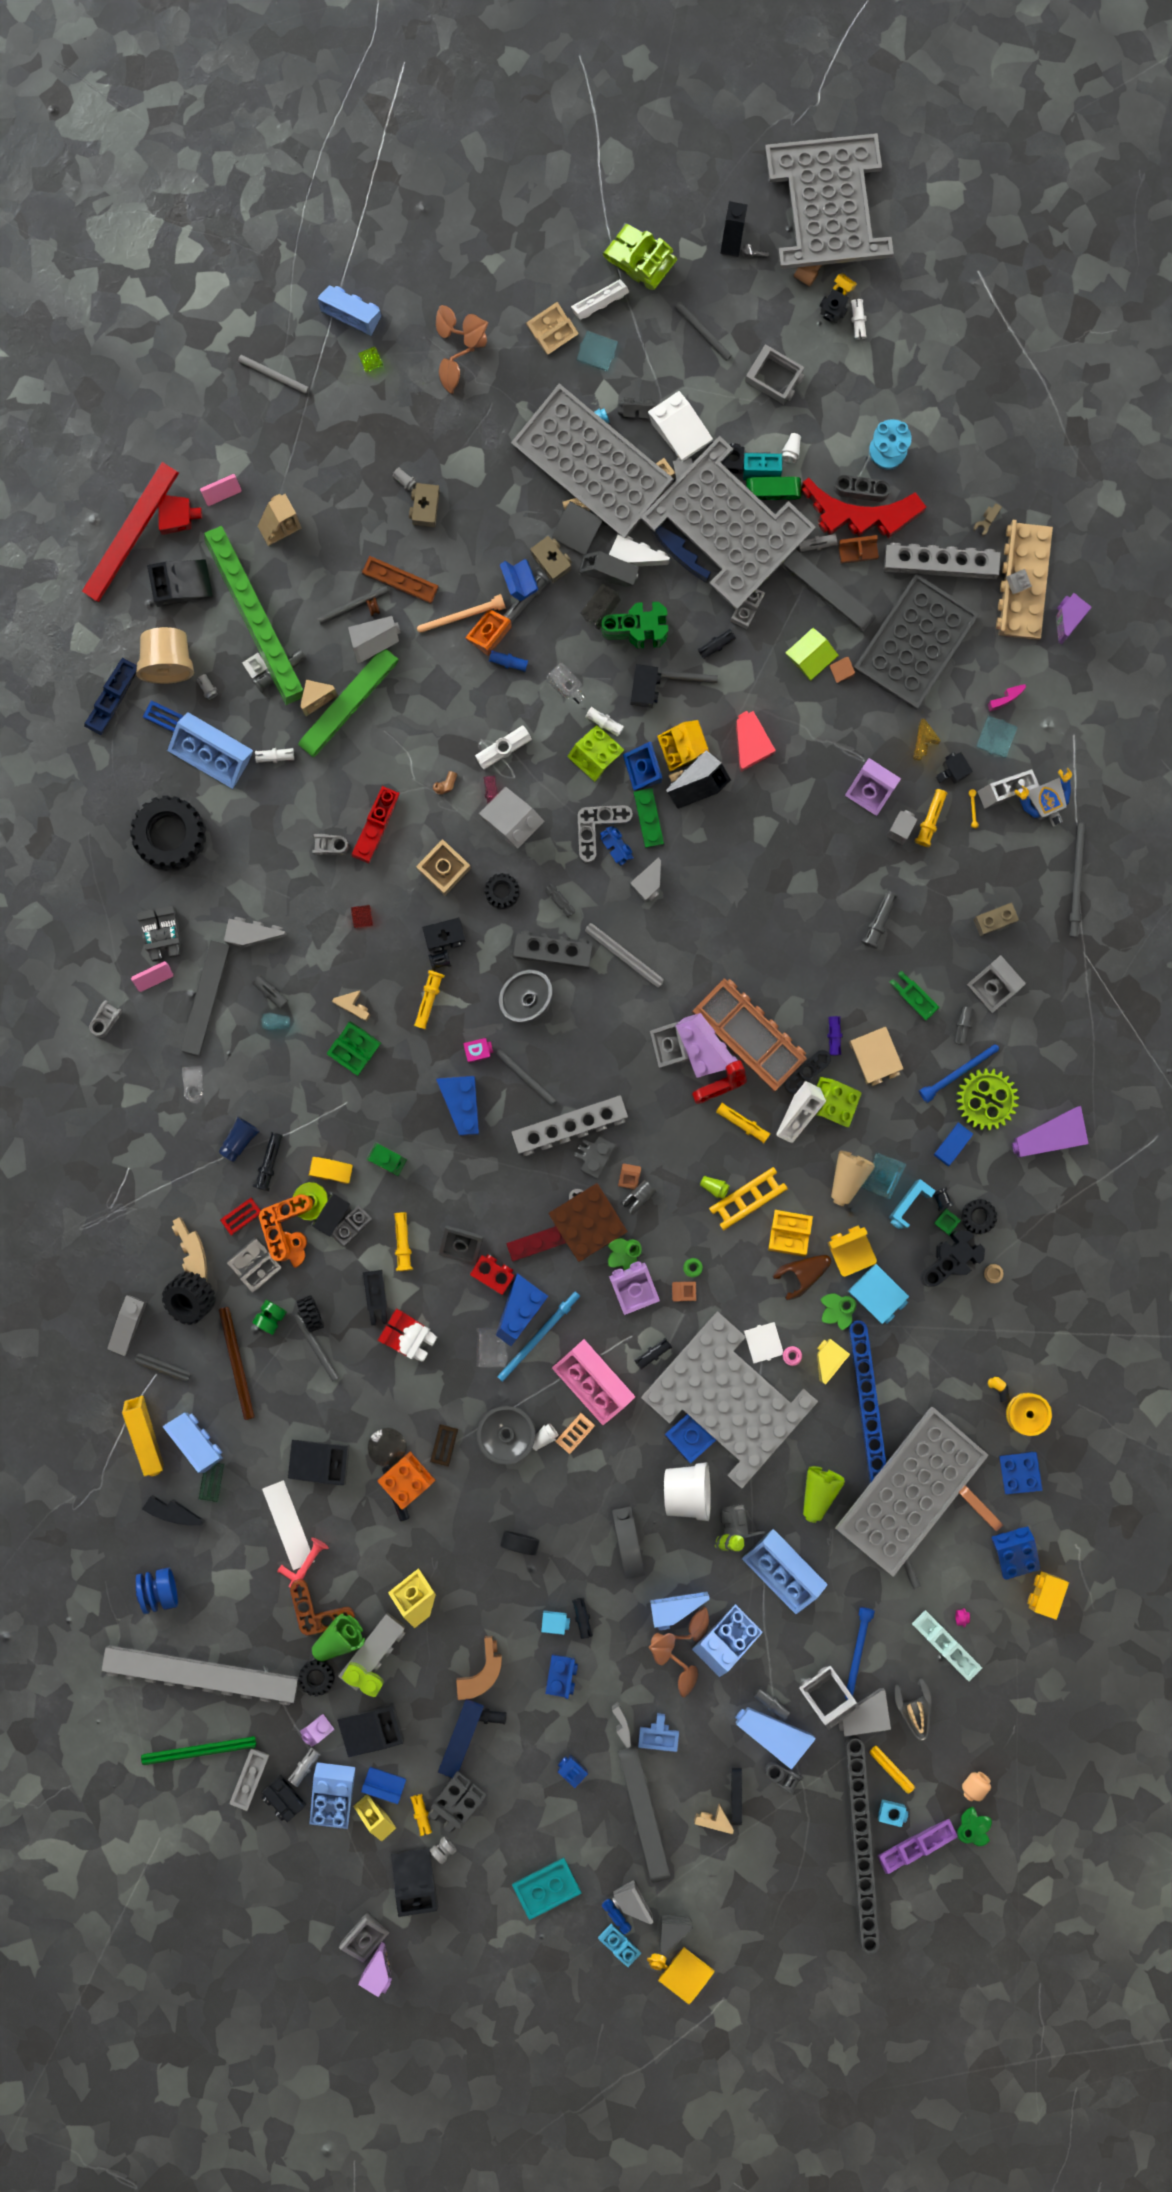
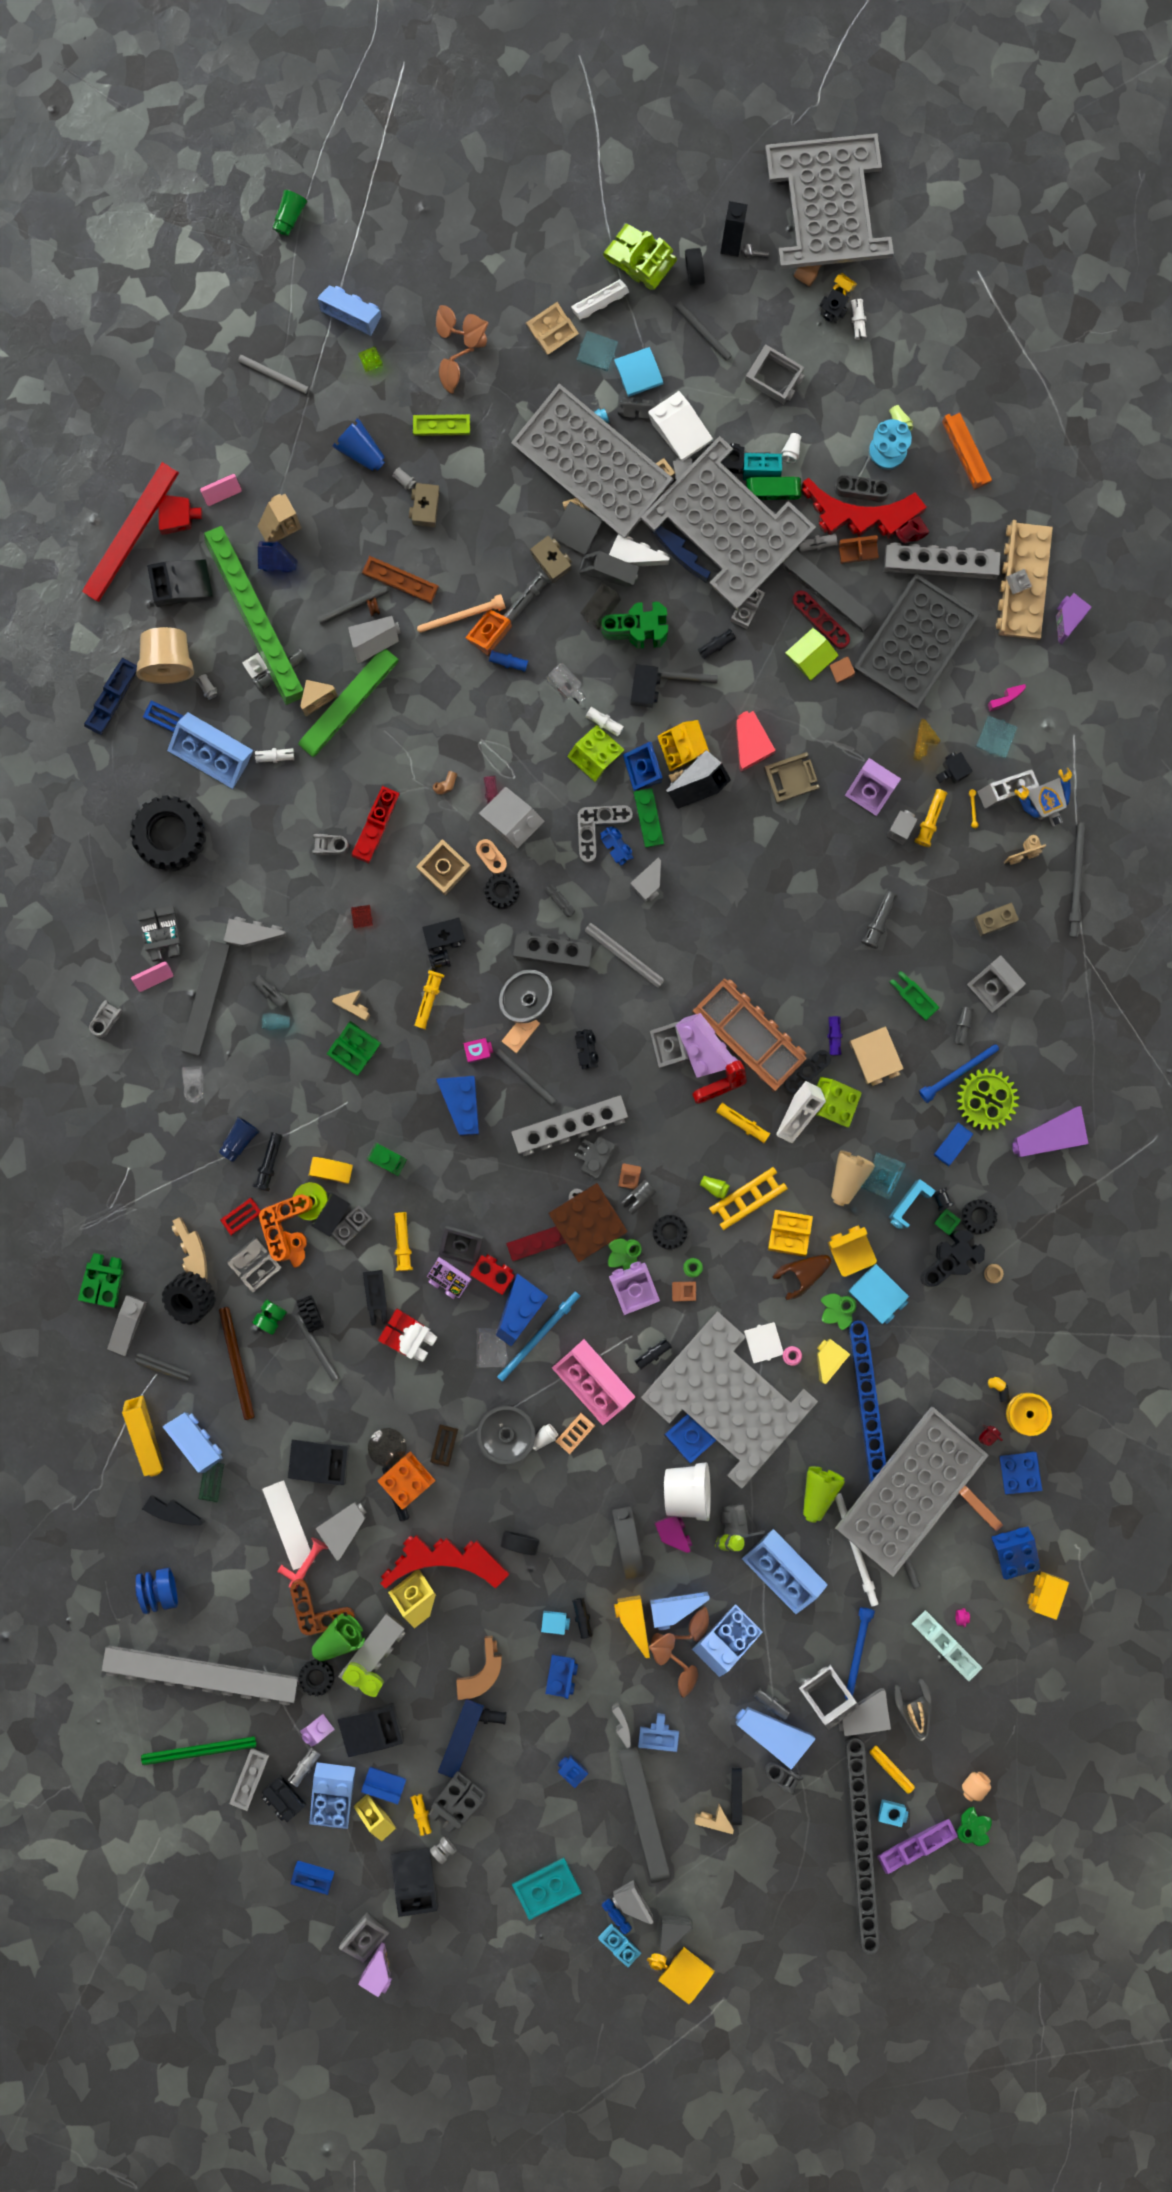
(102, 1277): none -> green hips
(274, 556): none -> clear blue slope
(288, 212): none -> green plant
(312, 1877): none -> blue slope
(342, 1528): none -> light grey slope
(360, 446): none -> blue cone
(420, 1555): none -> red arch
(441, 425): none -> lime plate
(449, 1278): none -> slope
(491, 857): none -> light nougat plate
(493, 754): white piece -> none
(519, 579): blue panel -> none
(519, 1035): none -> light nougat plate
(587, 1040): none -> black hinge
(632, 1618): none -> yellow slope
(638, 371): none -> medium azure slope
(672, 1534): none -> magenta slope
(678, 1240): none -> black tyre
(694, 266): none -> black tyre
(794, 776): none -> dark tan container
(823, 617): none -> dark red beam
(868, 1585): none -> white bar
(898, 414): none -> yellowish green cone
(913, 530): none -> dark red piece
(966, 450): none -> orange fence
(989, 1435): none -> dark red hinge
(990, 515): dark tan plate -> none
(1032, 849): none -> tan hinge

